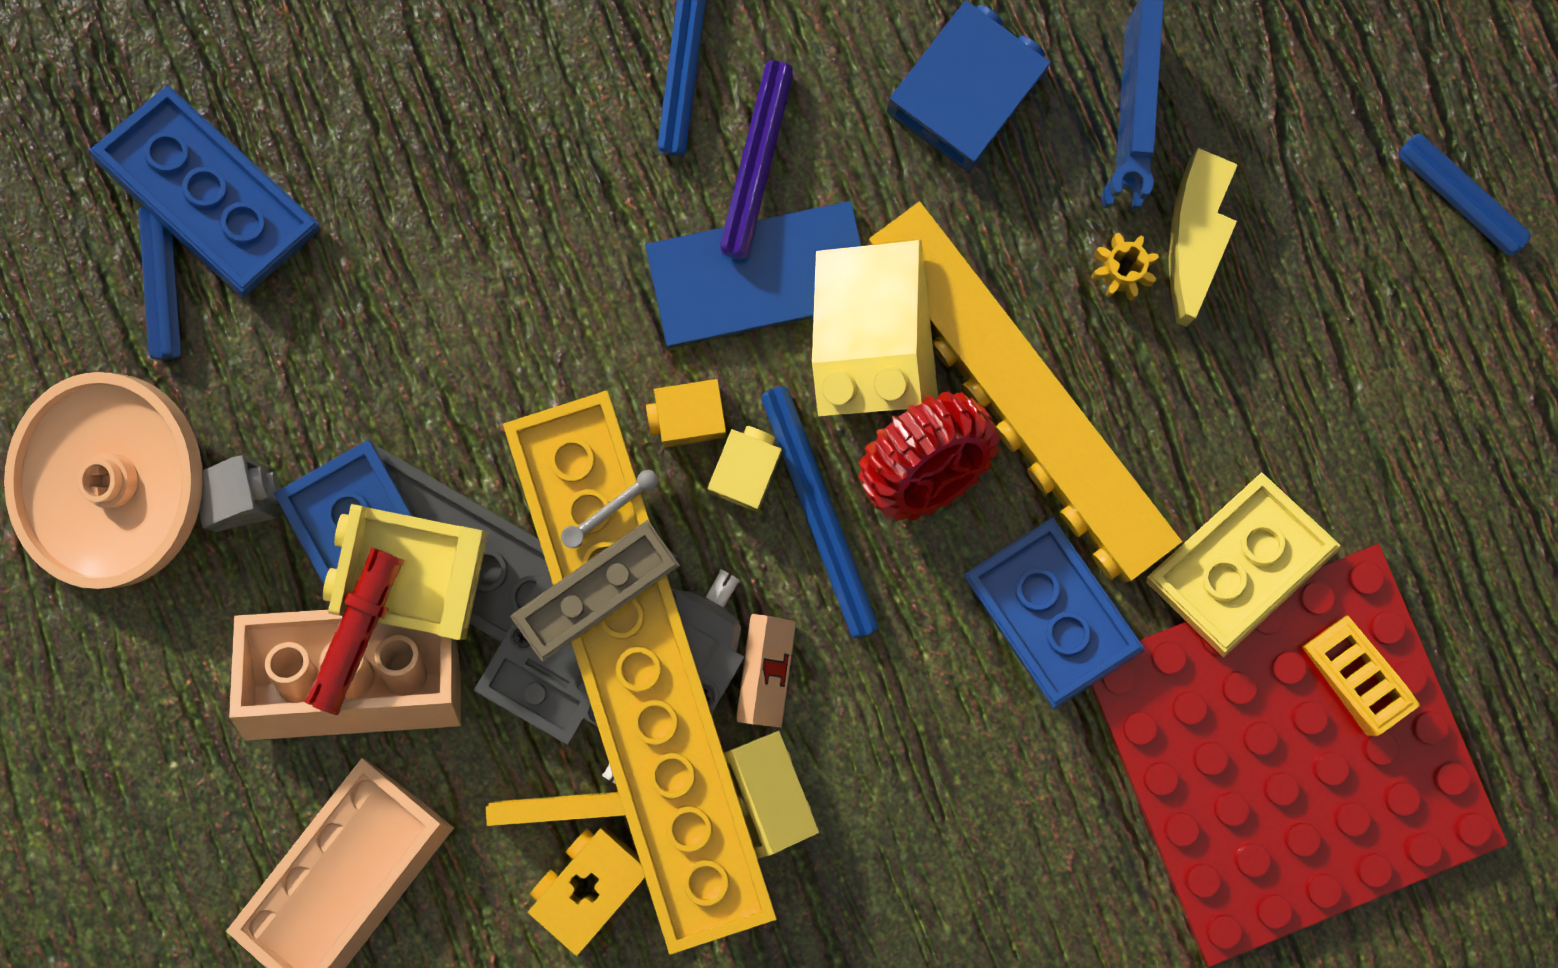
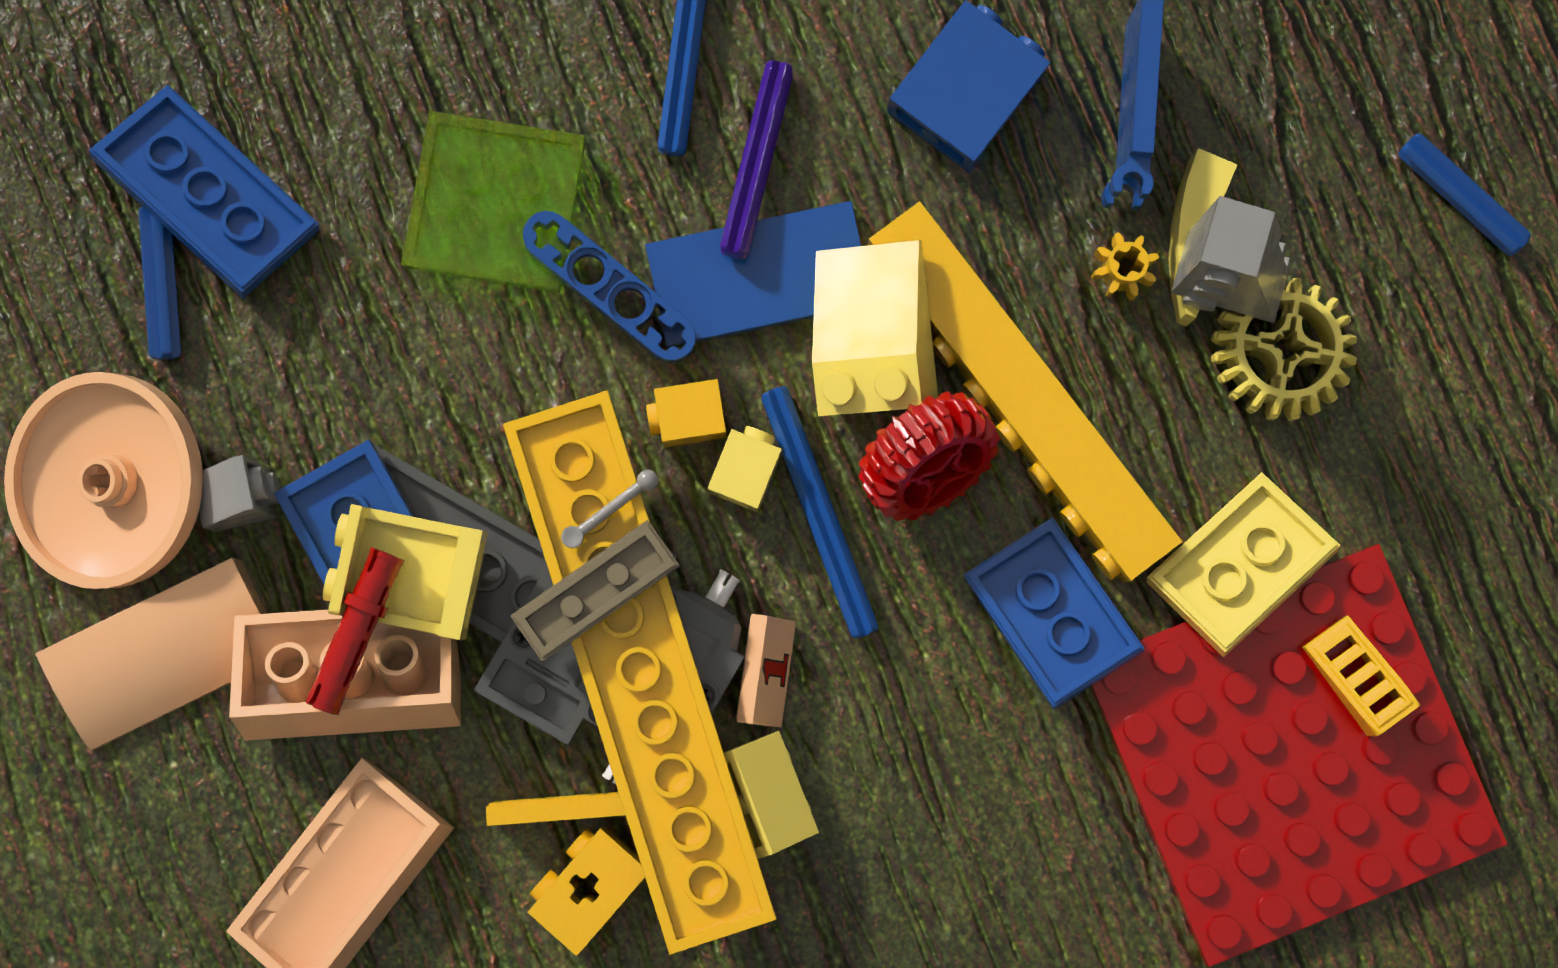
(151, 654): none -> light nougat slope
(479, 190): none -> clear neon green plate
(614, 282): none -> blue beam
(1234, 261): none -> light grey wedge
(1305, 352): none -> light yellow gear

